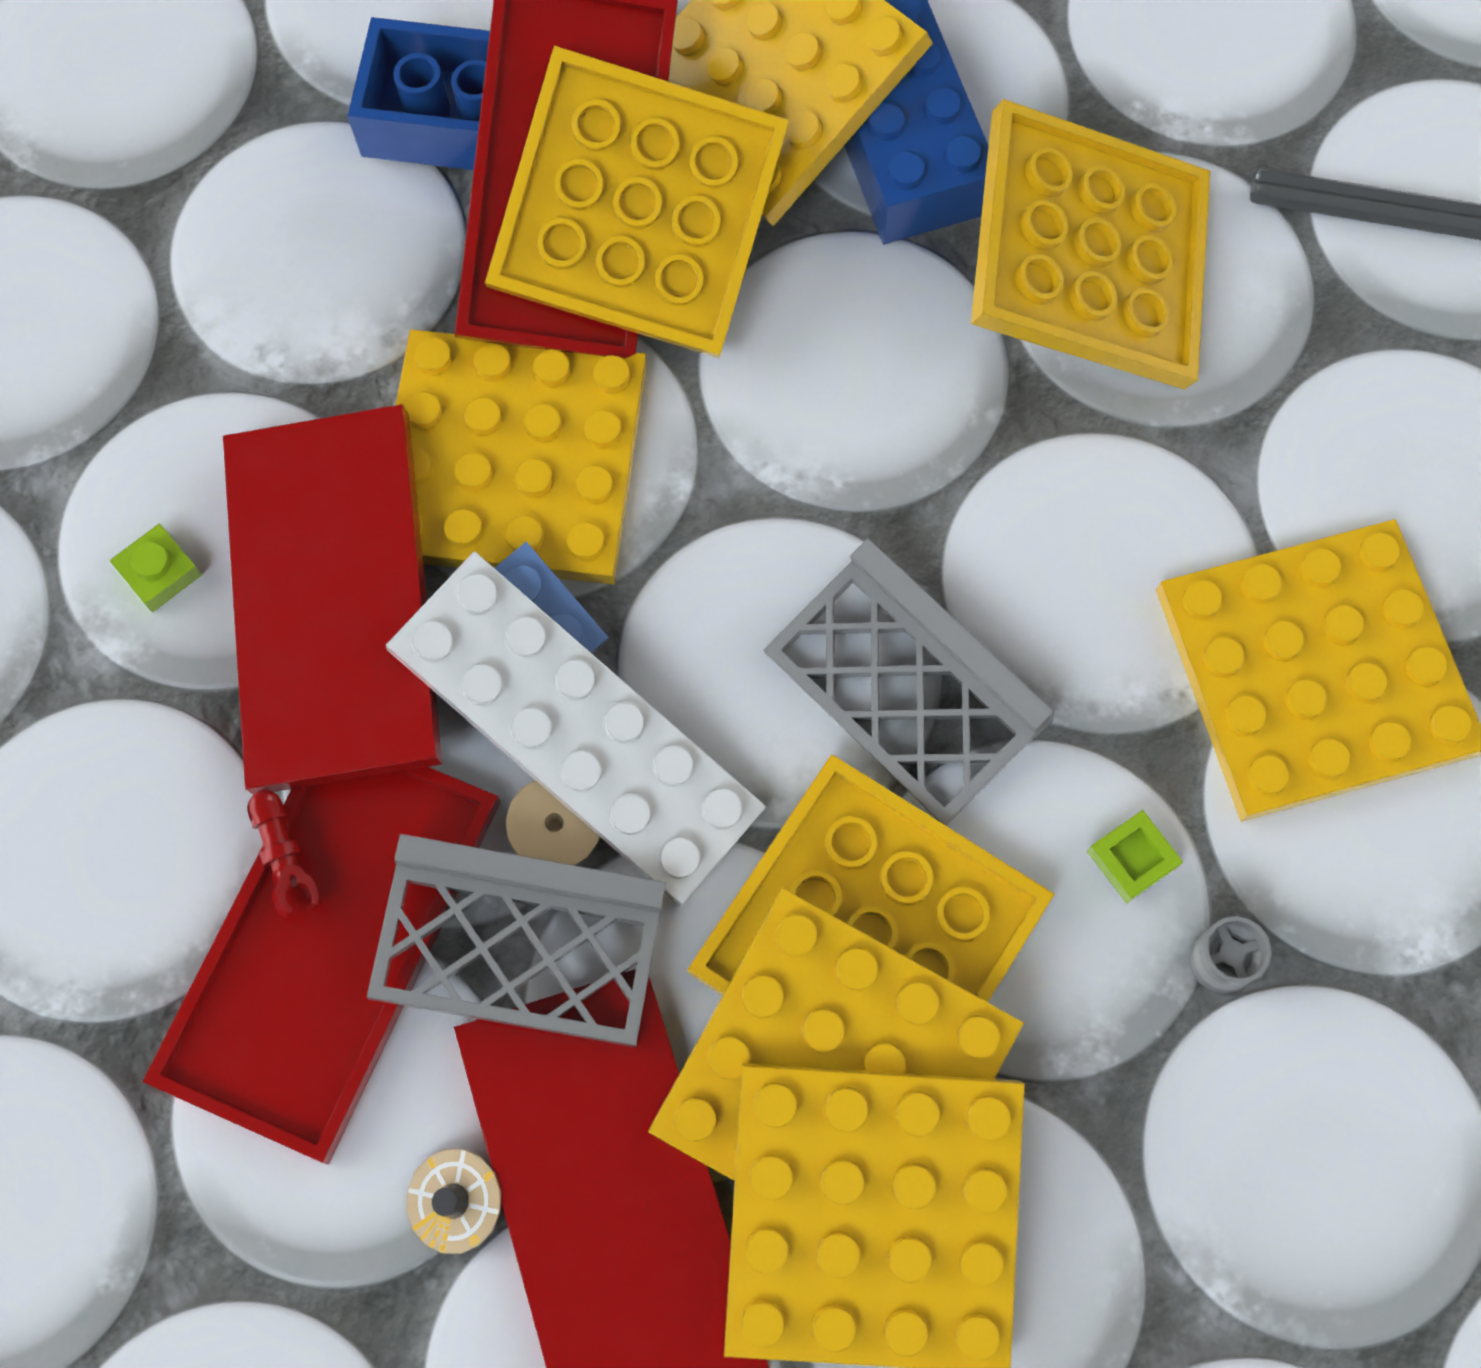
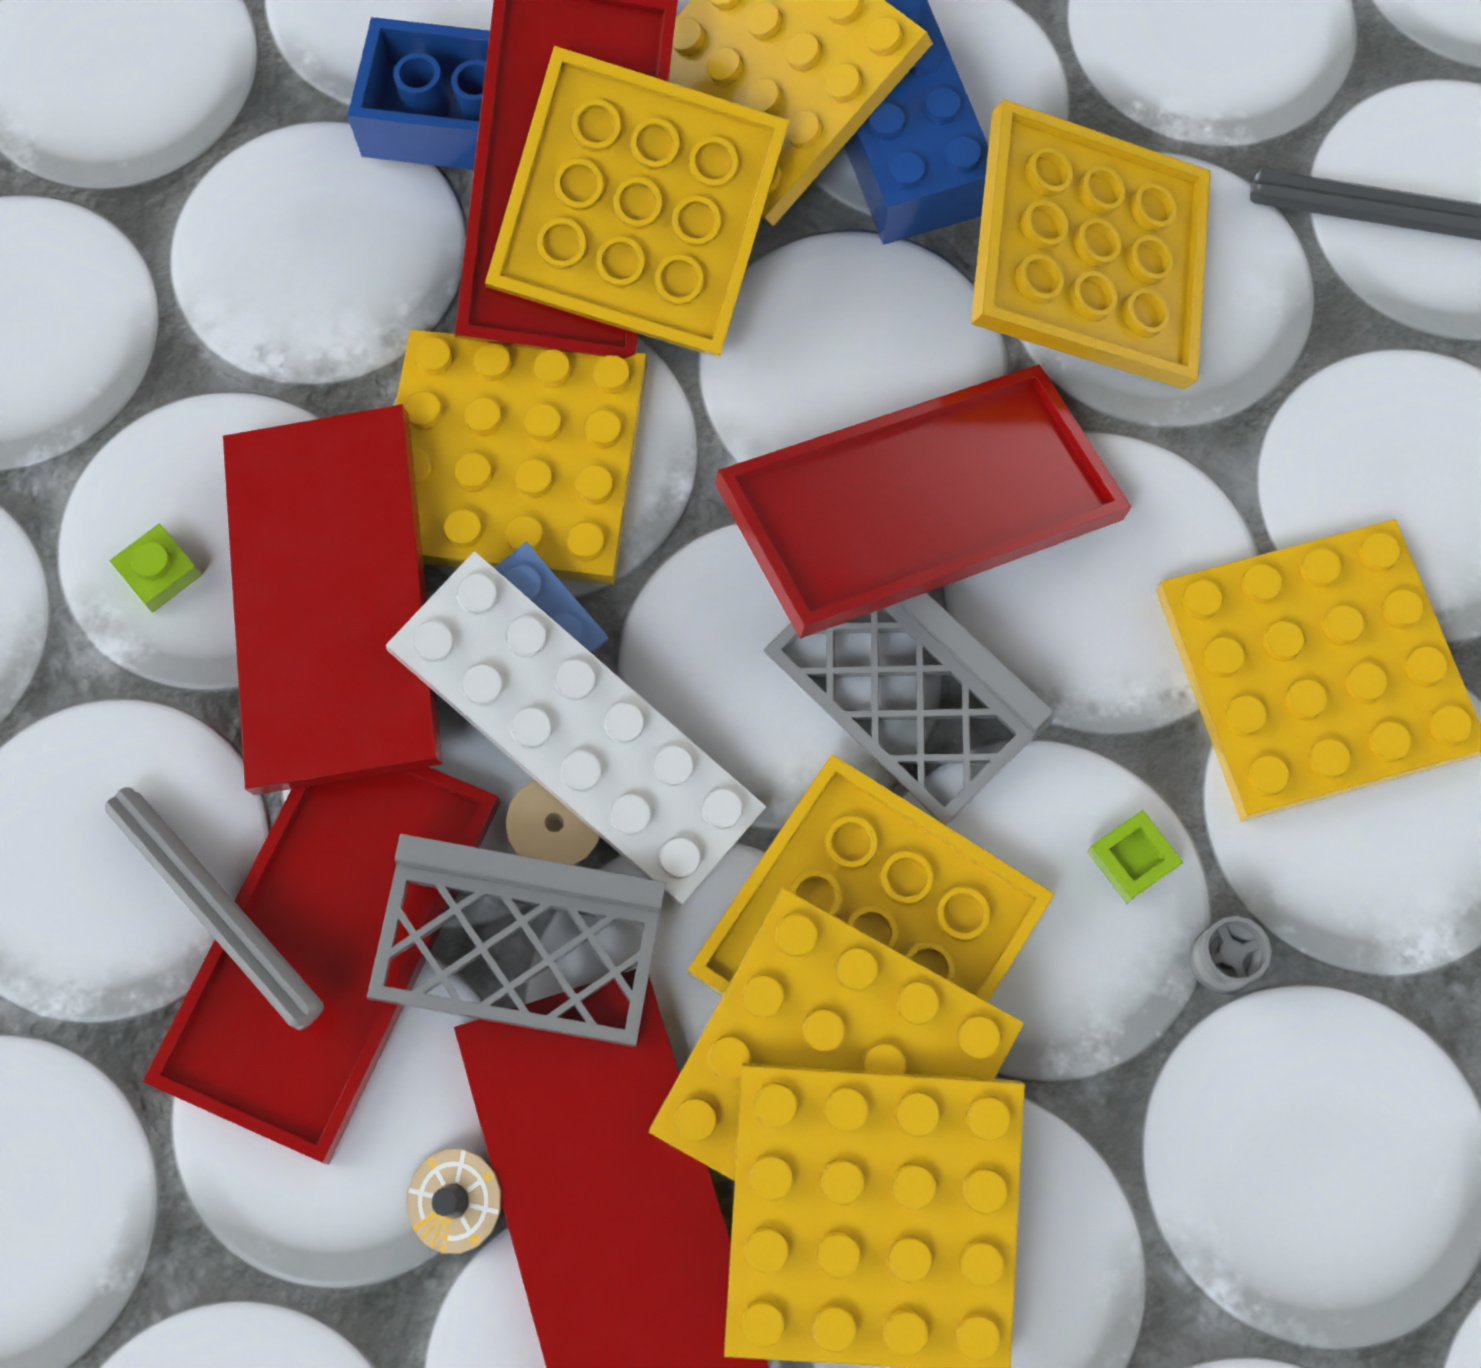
(215, 909): none -> light grey axle
(280, 852): red piece -> none
(919, 498): none -> red tile

